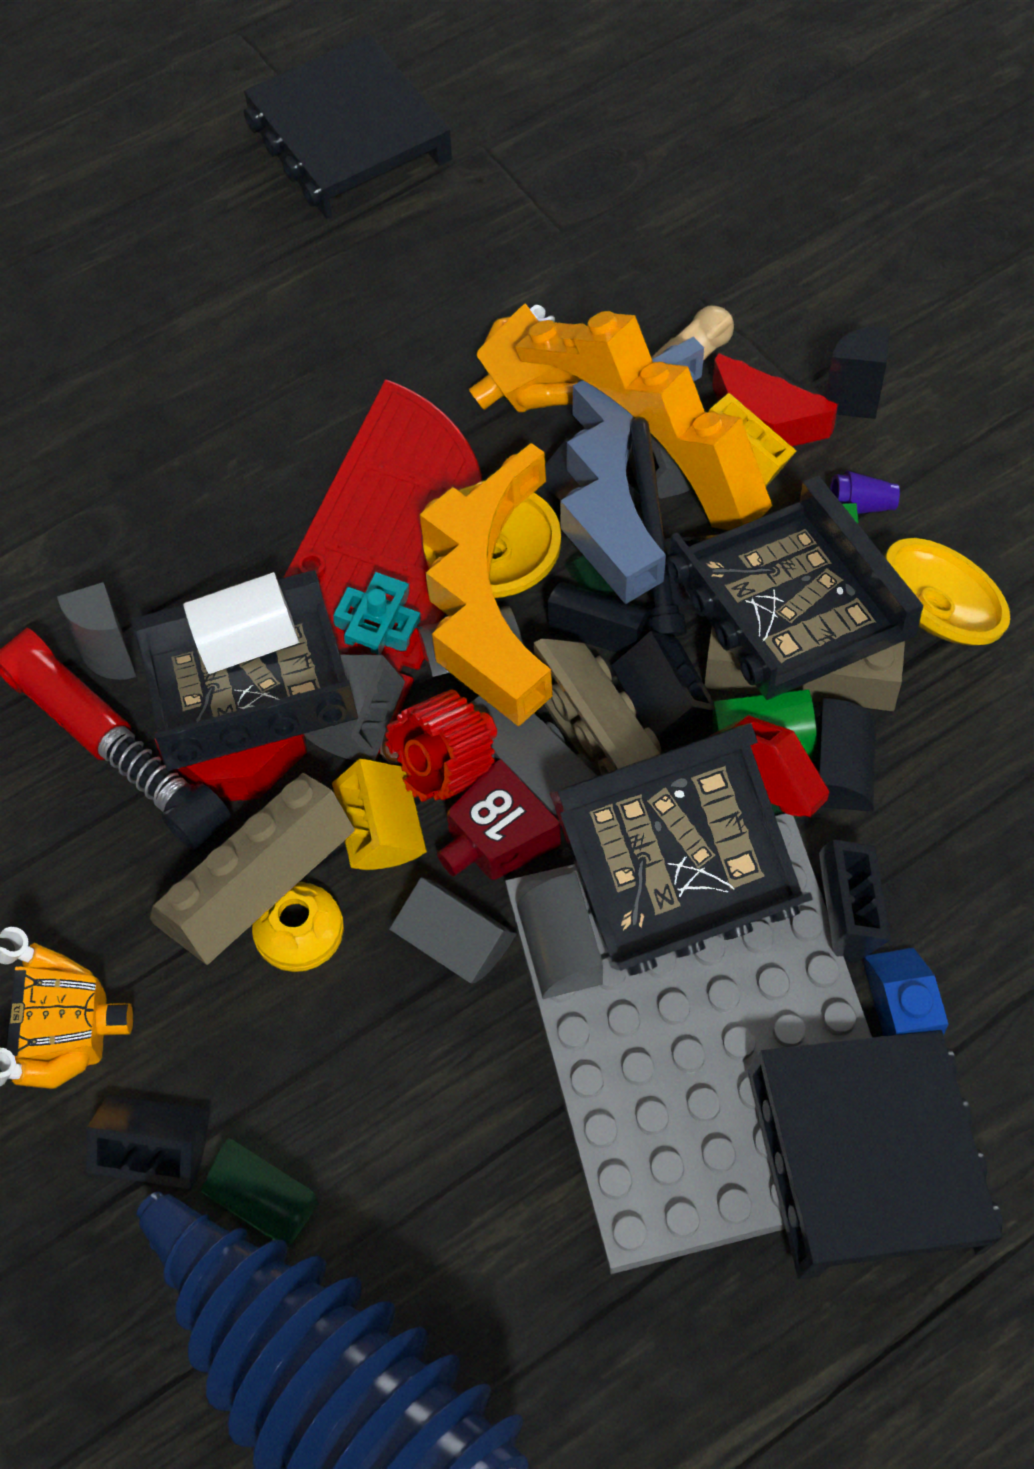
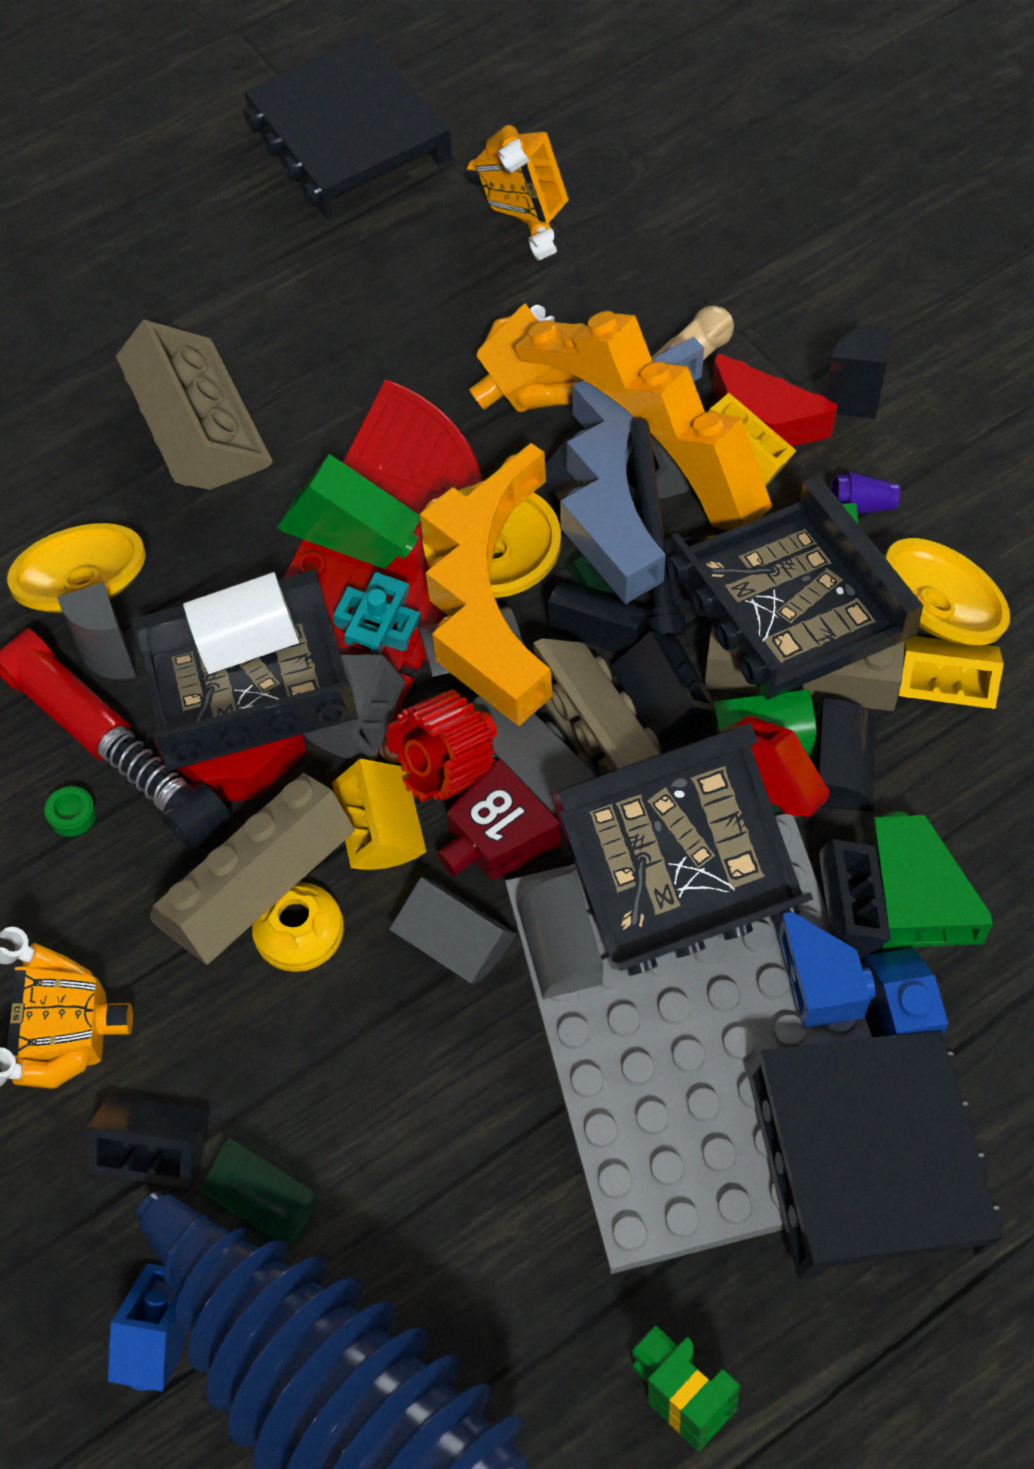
(70, 811): none -> green tile
(75, 561): none -> yellow dish
(146, 1334): none -> blue slope
(191, 406): none -> dark tan slope
(351, 516): none -> green slope
(522, 182): none -> light orange torso
(681, 1391): none -> green hips
(824, 974): none -> blue slope
(924, 887): none -> green slope
(951, 672): none -> yellow brick

